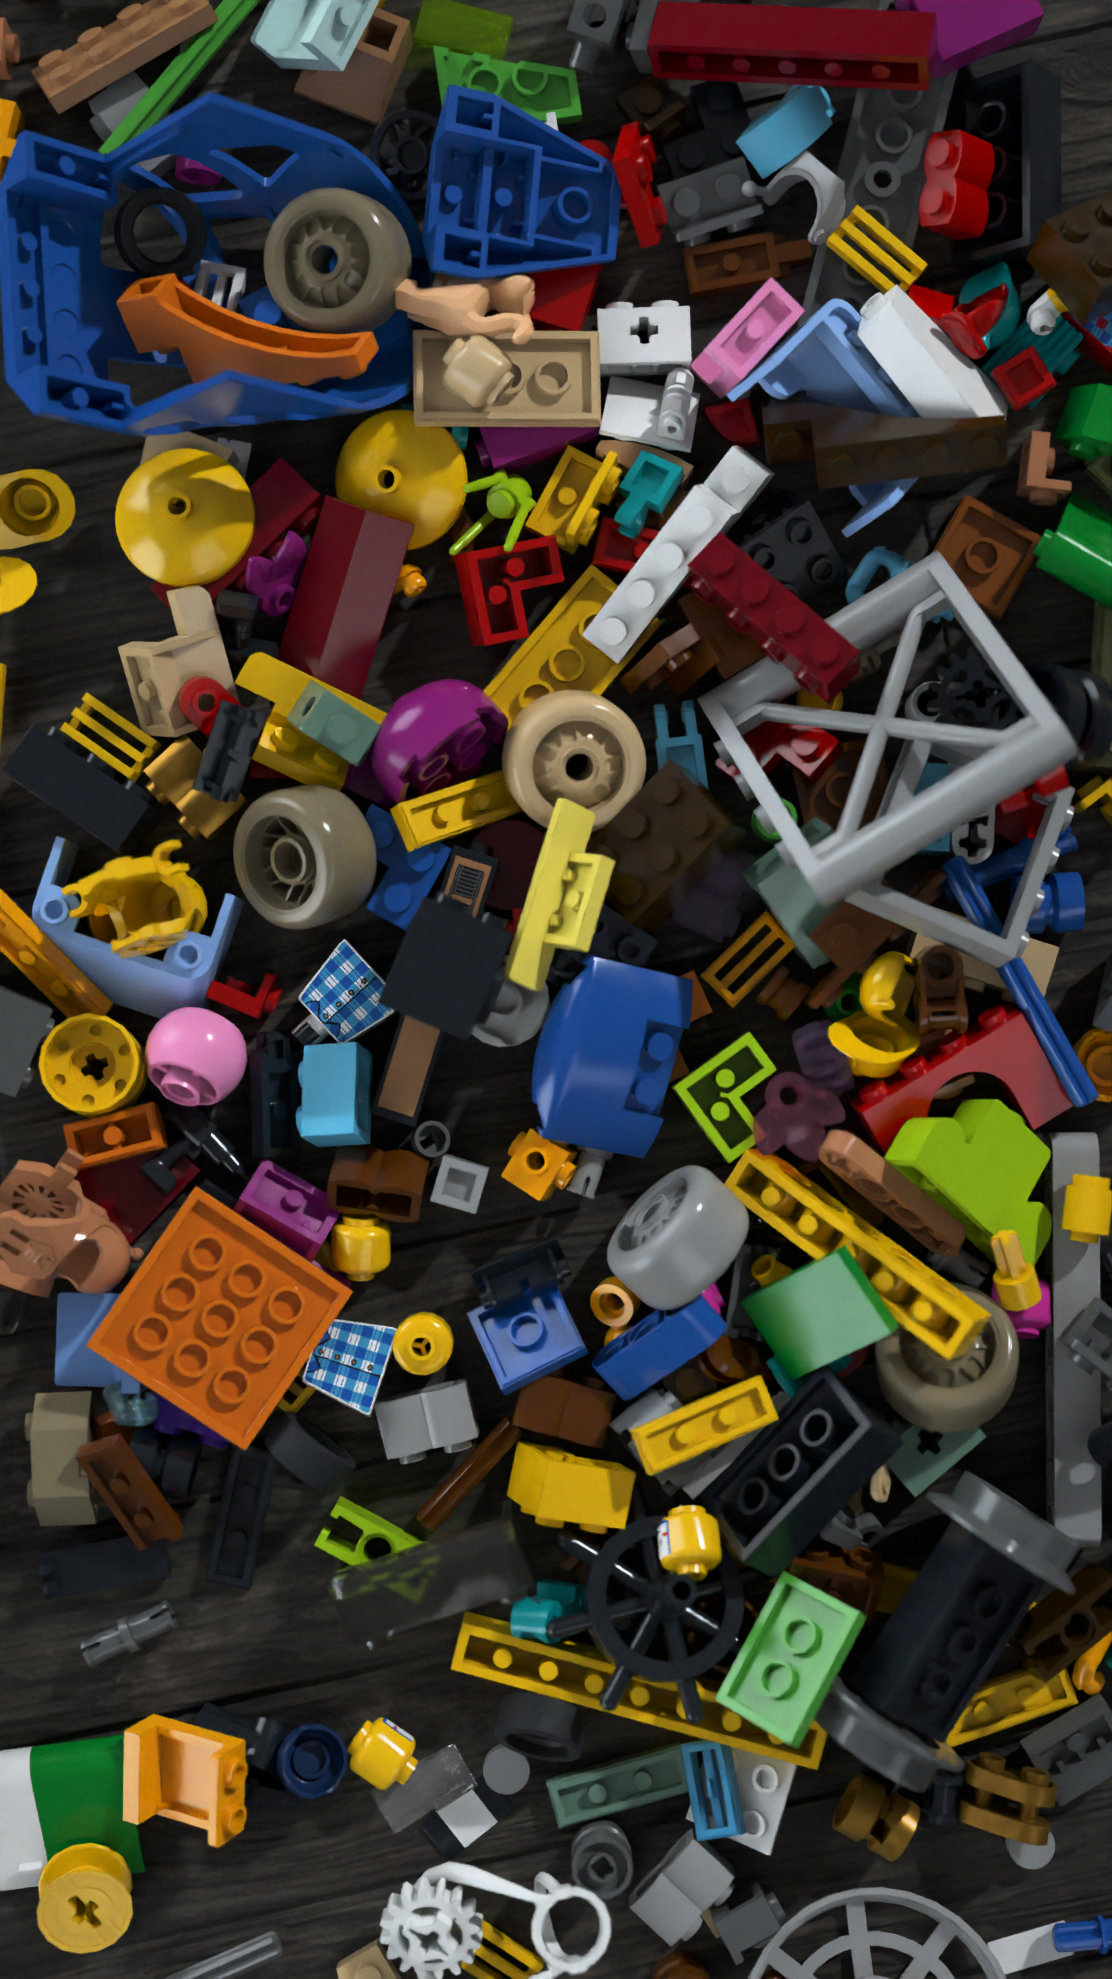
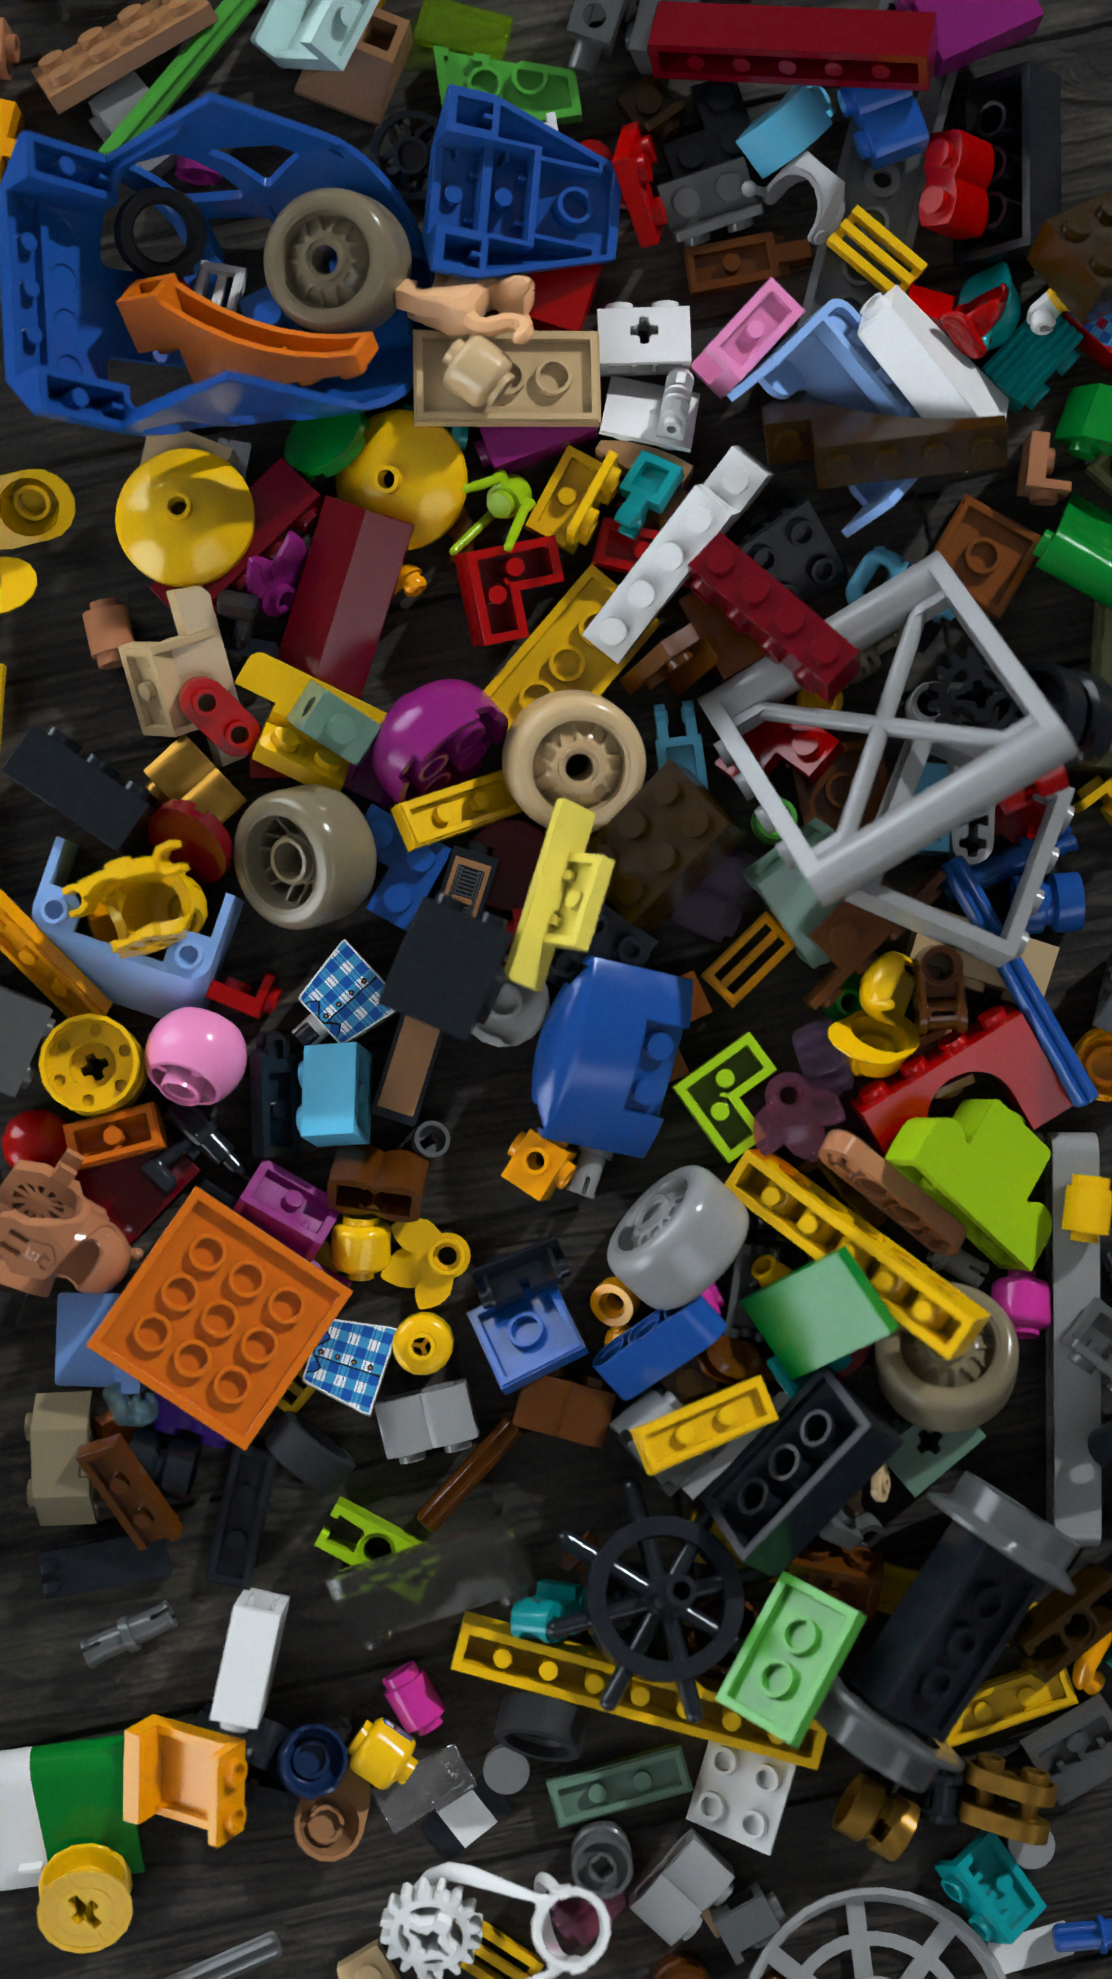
(34, 1137): none -> red hair
(82, 717): yellow tile -> none
(106, 629): none -> nougat brick
(202, 837): none -> dark red tile
(228, 751): black hinge -> none
(249, 1659): none -> white brick
(325, 444): none -> green tile
(334, 1822): none -> medium nougat cap
(414, 1699): none -> dark pink brick
(419, 1264): none -> yellow plate
(460, 1183): light grey brick -> none
(570, 1488): yellow brick -> none
(585, 1923): none -> clear pink bracket
(689, 1542): yellow head -> none
(729, 1785): dark azure tile -> none
(734, 422): red tile -> none
(783, 993): reddish brown wheel -> none
(887, 124): none -> blue brick
(991, 1889): none -> teal bracket
(1015, 1279): yellow piece -> none
(1023, 379): red tile -> none

